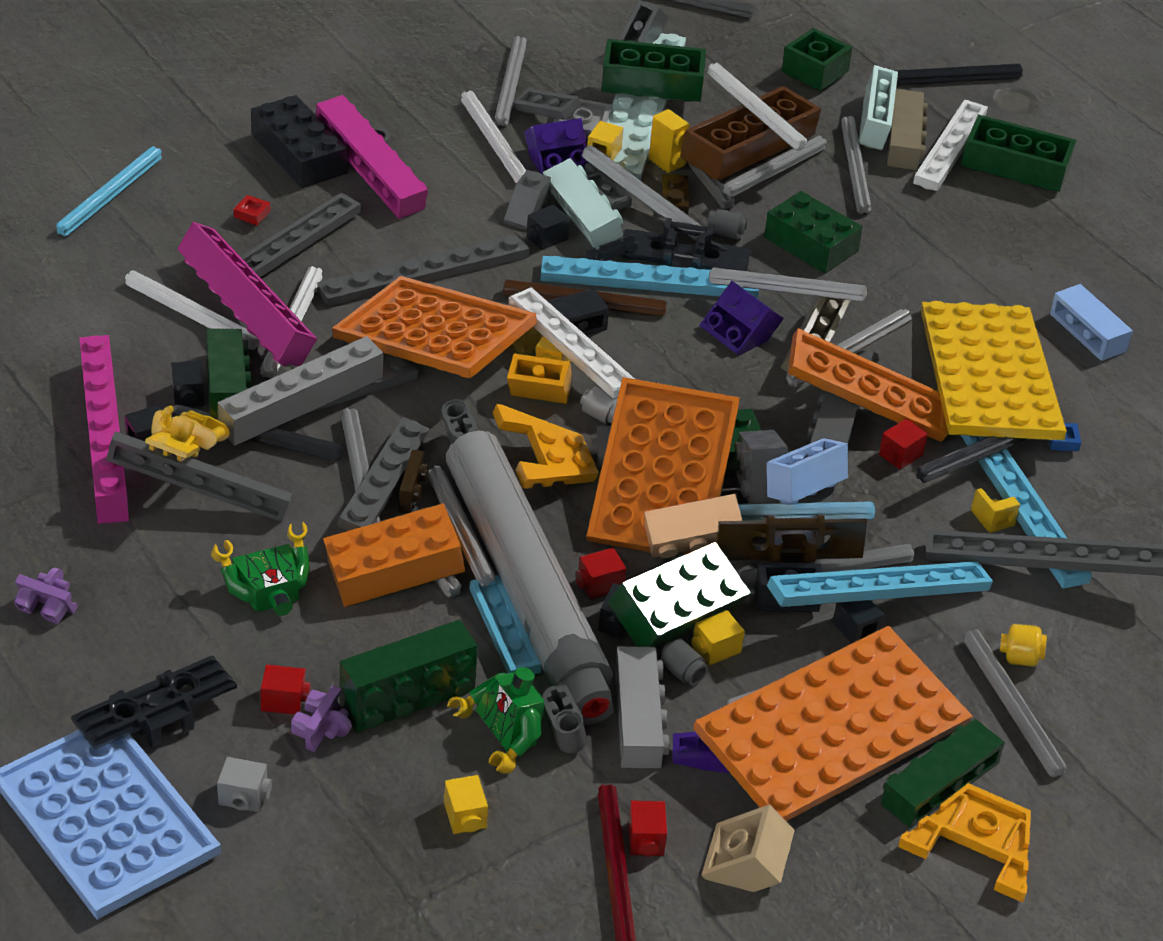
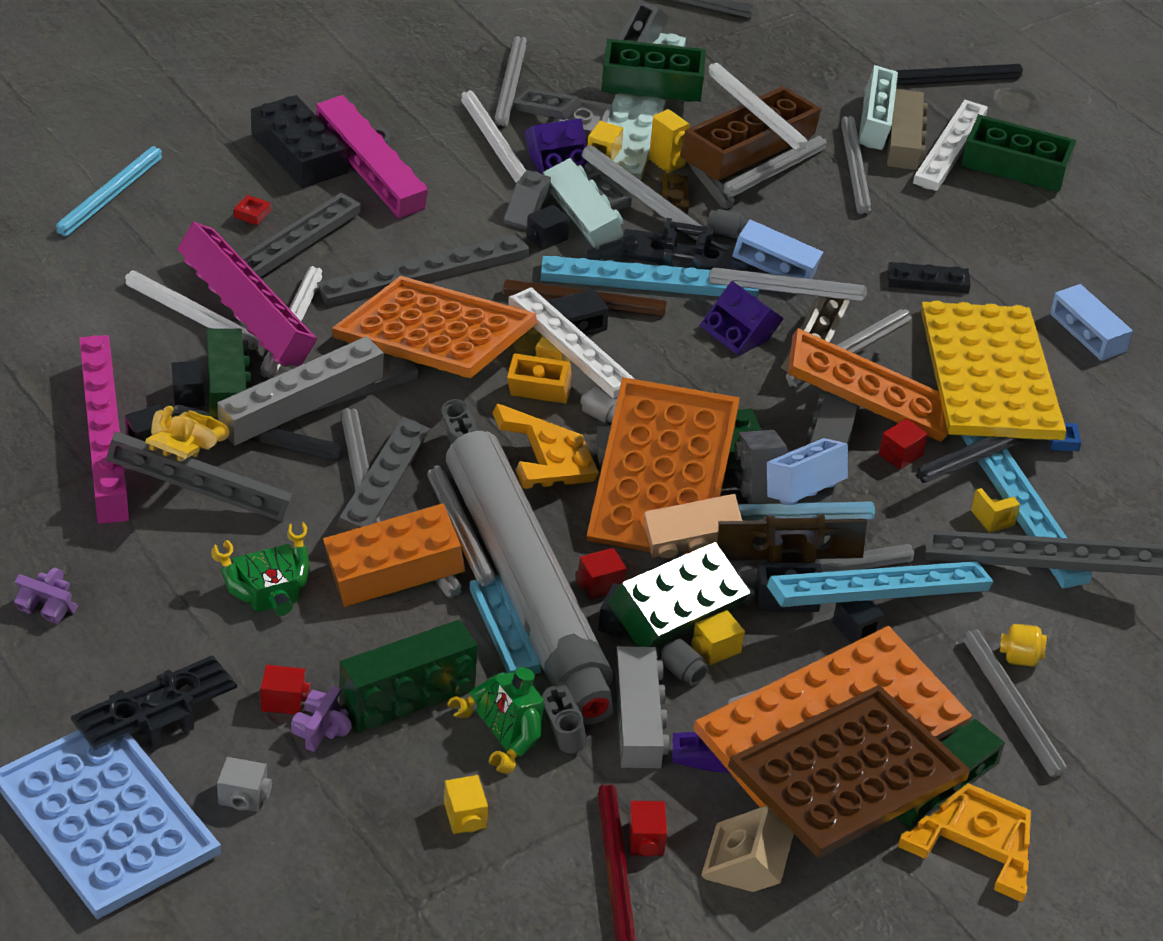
(410, 488): dark brown plate -> none
(776, 252): none -> light blue brick
(813, 232): dark green brick -> none
(816, 59): dark green brick -> none
(848, 770): none -> reddish brown plate
(928, 277): none -> black plate

